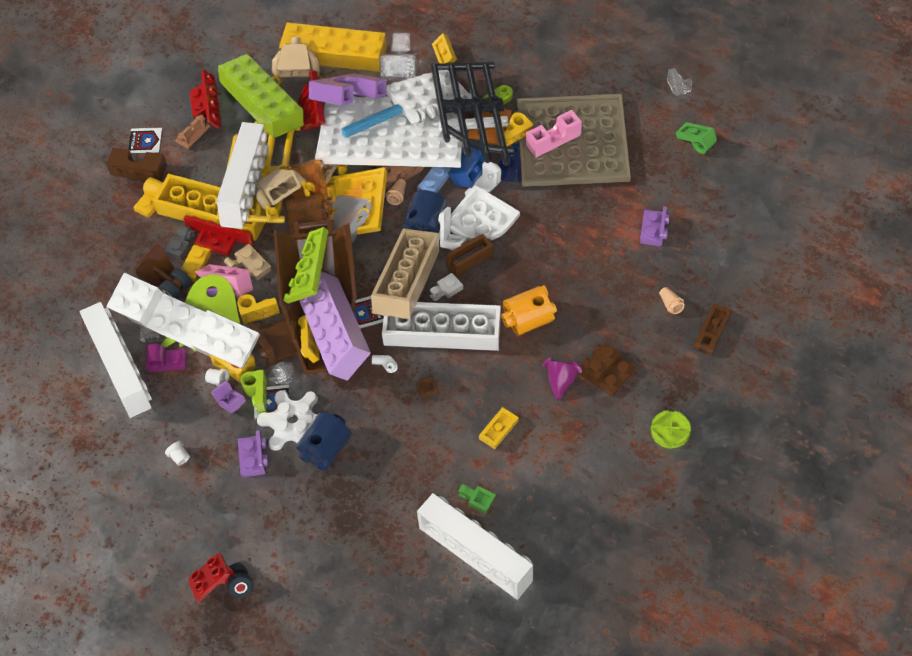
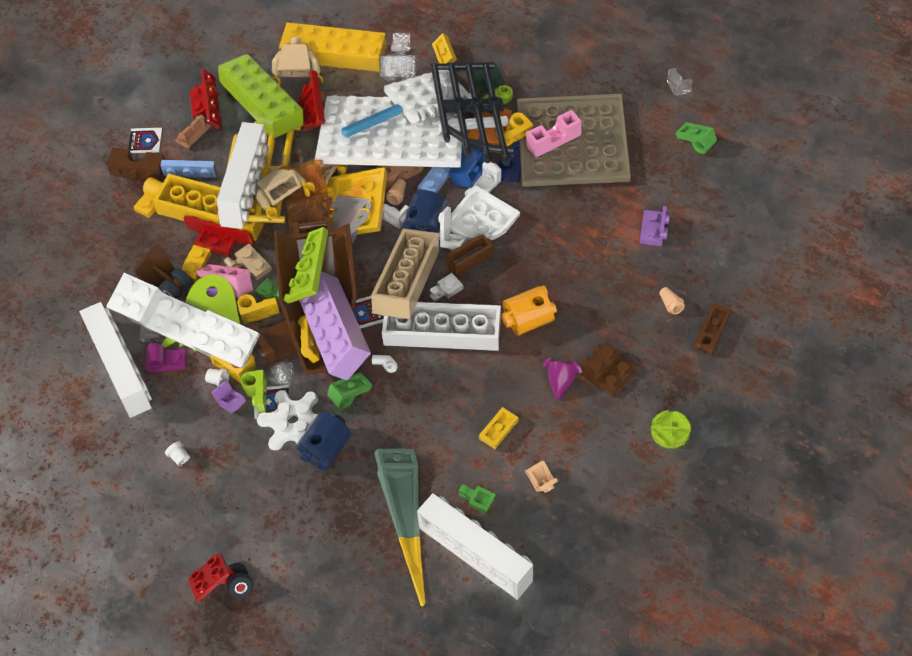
(179, 246): dark grey plate -> none
(189, 169): none -> light blue plate
(252, 455): medium lavender bracket -> none
(268, 290): none -> bright green plate
(342, 88): medium lavender arch -> none
(343, 391): none -> bright green plate
(393, 216): none -> white bracket
(400, 486): none -> sand green plate
(427, 387): reddish brown tile -> none
(480, 79): none -> clear green piece
(541, 477): none -> light nougat bracket

